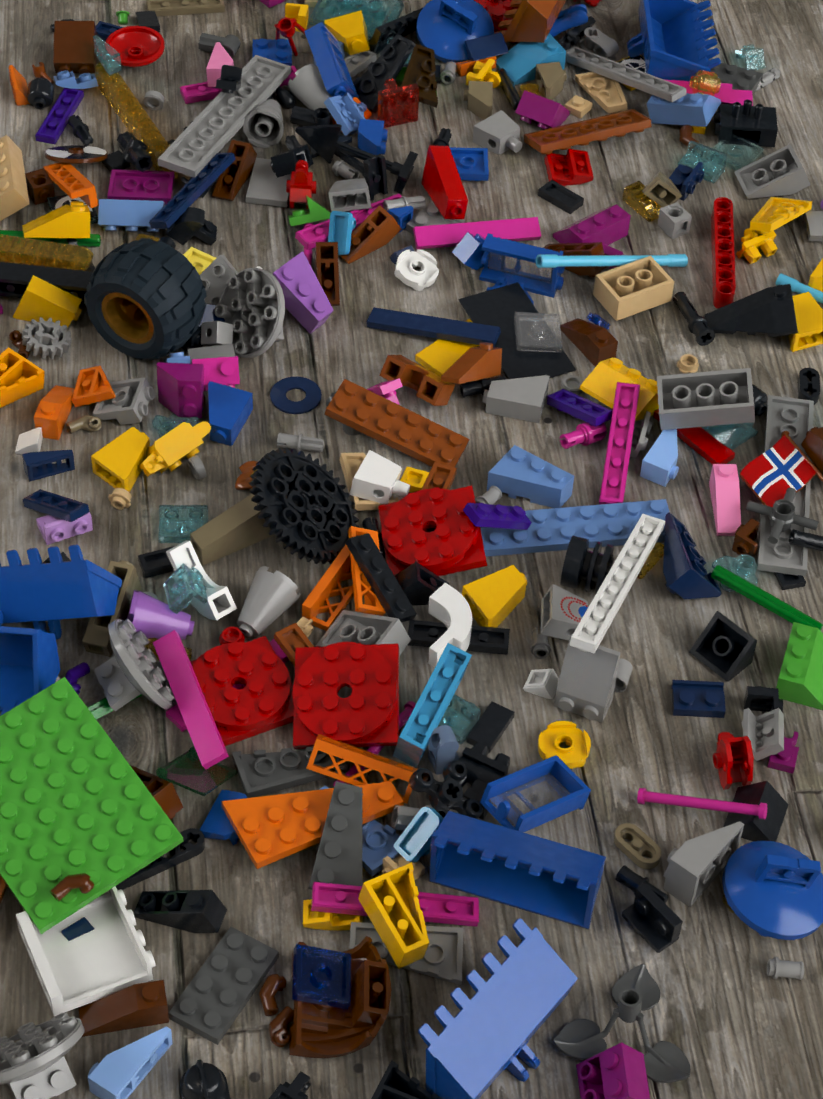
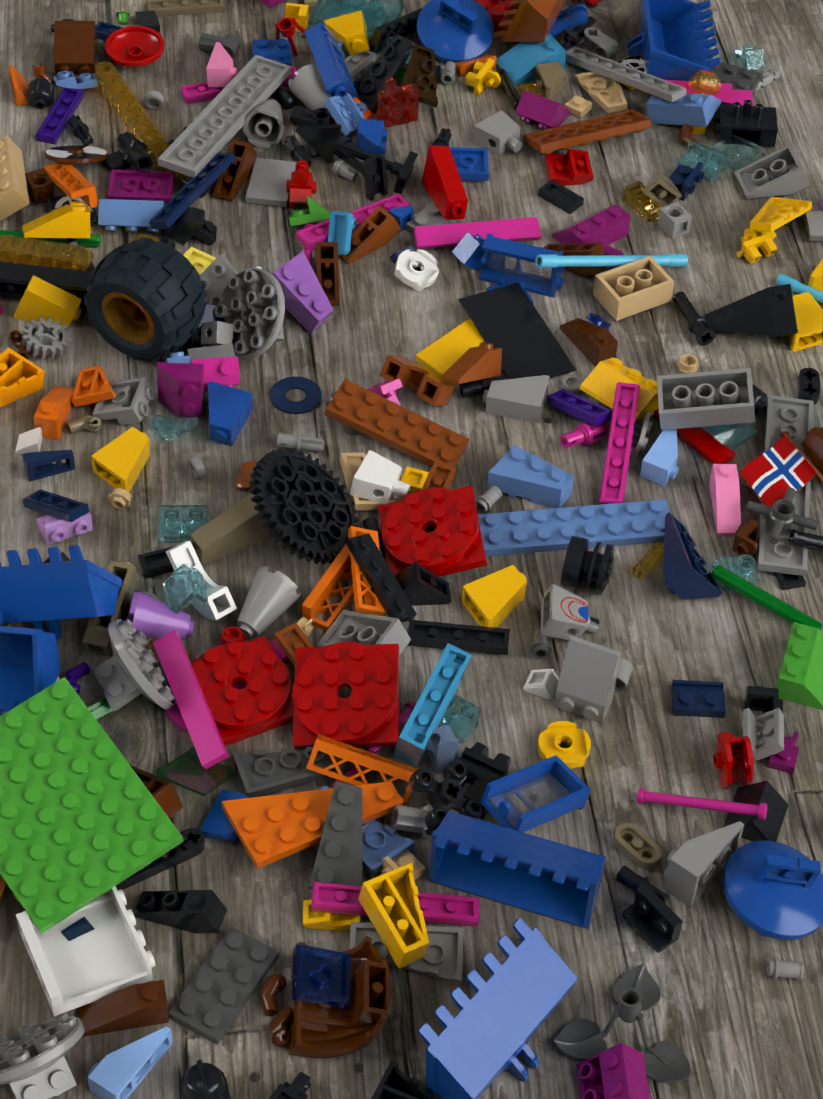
(72, 882): reddish brown arm -> none
(107, 56): clear light blue slope -> none
(174, 446): yellow hinge -> none
(230, 79): black bracket -> none
(285, 162): black slope -> none
(349, 195): light grey torso -> none
(416, 202): light grey axle -> none
(417, 836): dark azure piece -> none
(432, 327): dark blue tile -> none
(453, 611): white arch -> none
(479, 98): dark tan slope -> none
(486, 46): dark blue slope -> none
(491, 726): black tile -> none
(497, 516): dark purple plate -> none
(537, 332): clear plate -> none
(617, 584): white plate -> none
(723, 252): red beam -> none
(724, 647): black slope -> none

